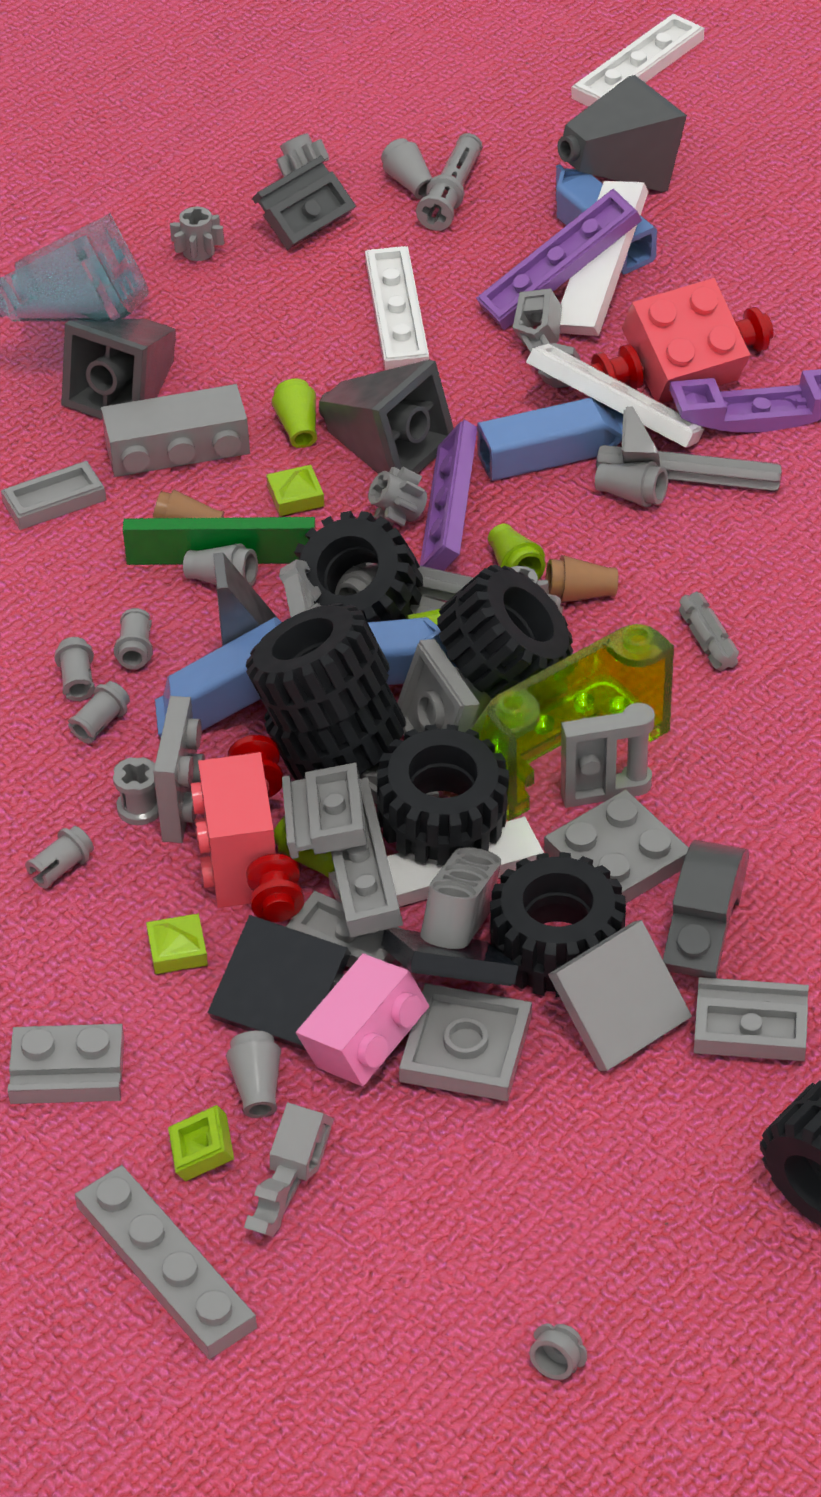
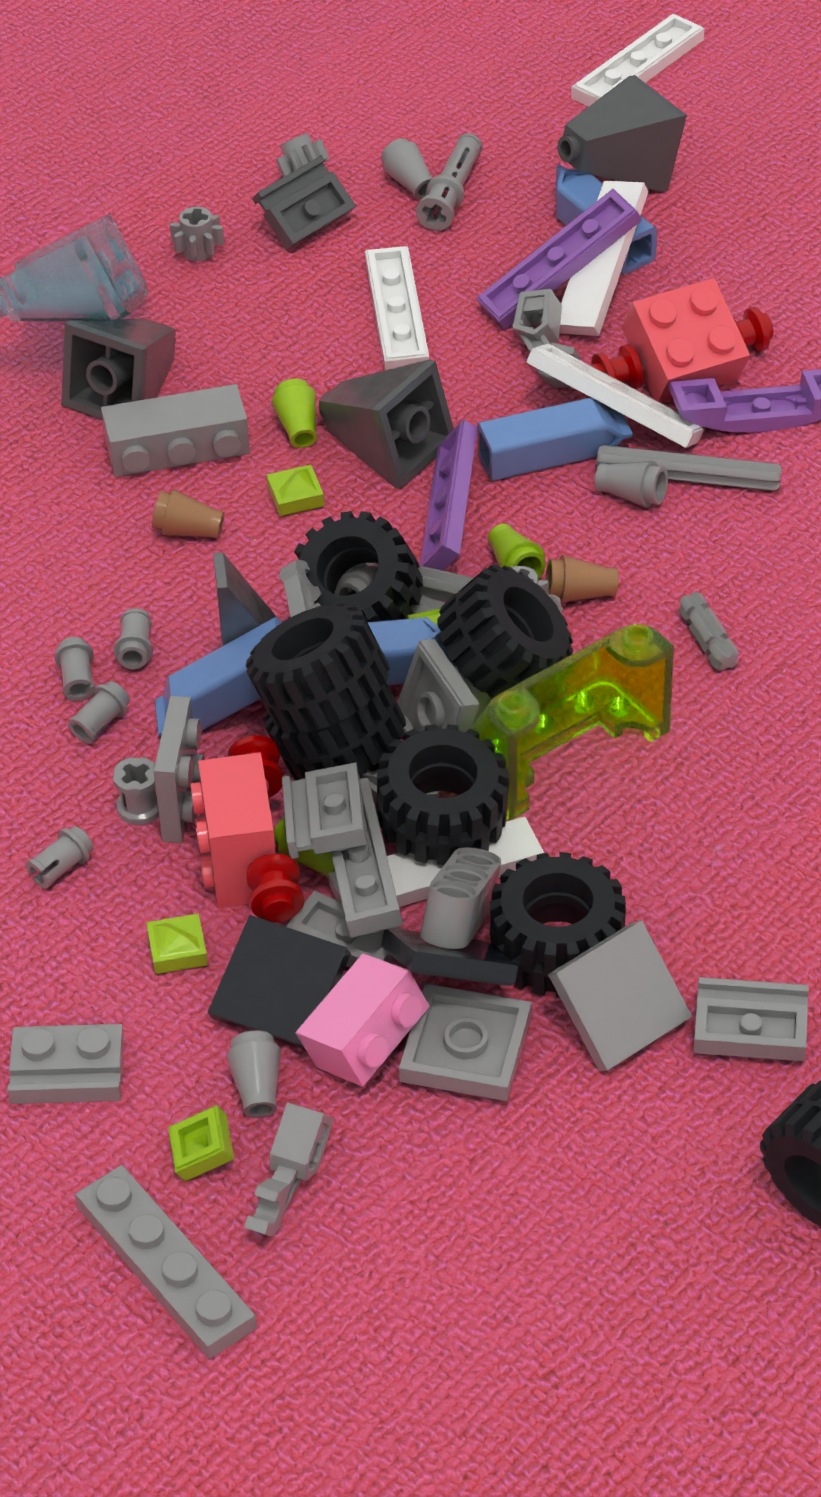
(53, 495): light grey tile -> none
(168, 539): green tile -> none
(200, 563): light grey cone -> none
(397, 496): light grey gear -> none
(557, 1351): light grey plate -> none
(591, 756): light grey plate -> none
(623, 840): light grey plate -> none
(636, 442): light grey slope -> none
(703, 906): dark grey arch -> none

